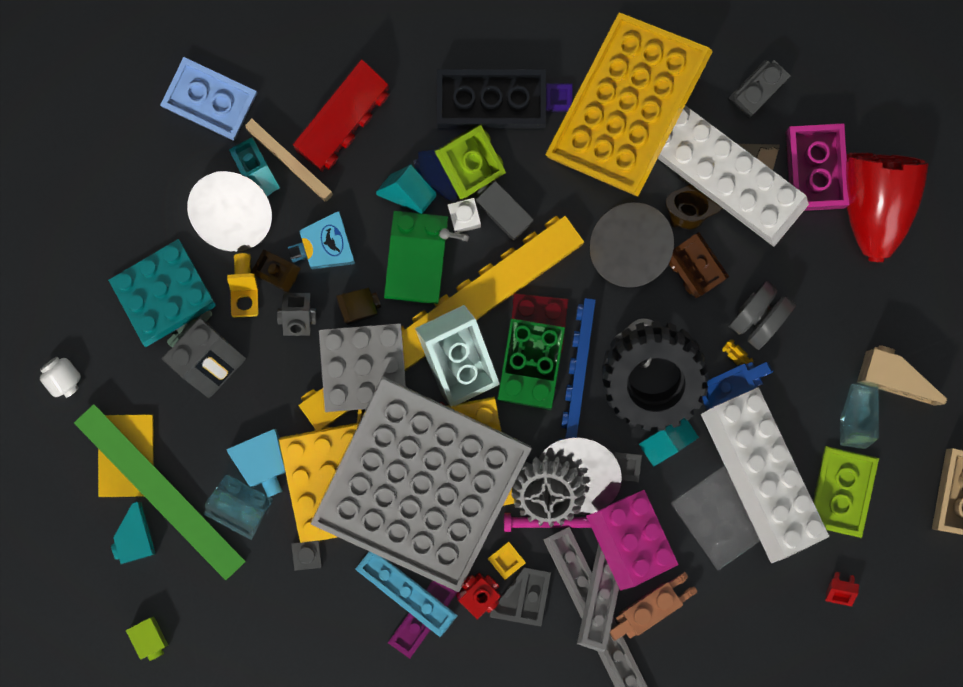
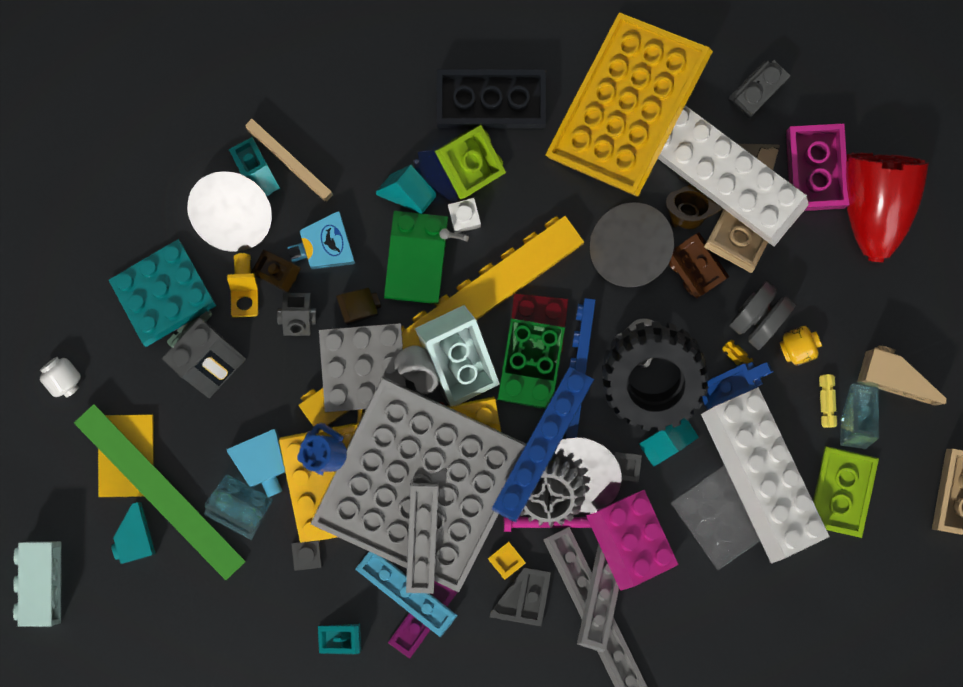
(38, 583): none -> light aqua brick
(147, 639): lime brick -> none
(208, 99): light blue plate -> none
(322, 452): none -> blue piece
(339, 639): none -> teal slope
(342, 116): red slope -> none
(417, 367): none -> light grey hair
(422, 538): none -> light grey plate
(475, 603): red brick -> none
(503, 210): dark grey brick -> none
(542, 444): none -> blue plate
(558, 97): dark purple tile -> none
(651, 608): nougat hinge -> none
(736, 242): none -> tan tile
(800, 345): none -> yellow head
(828, 401): none -> light yellow axle
(841, 591): red tile -> none

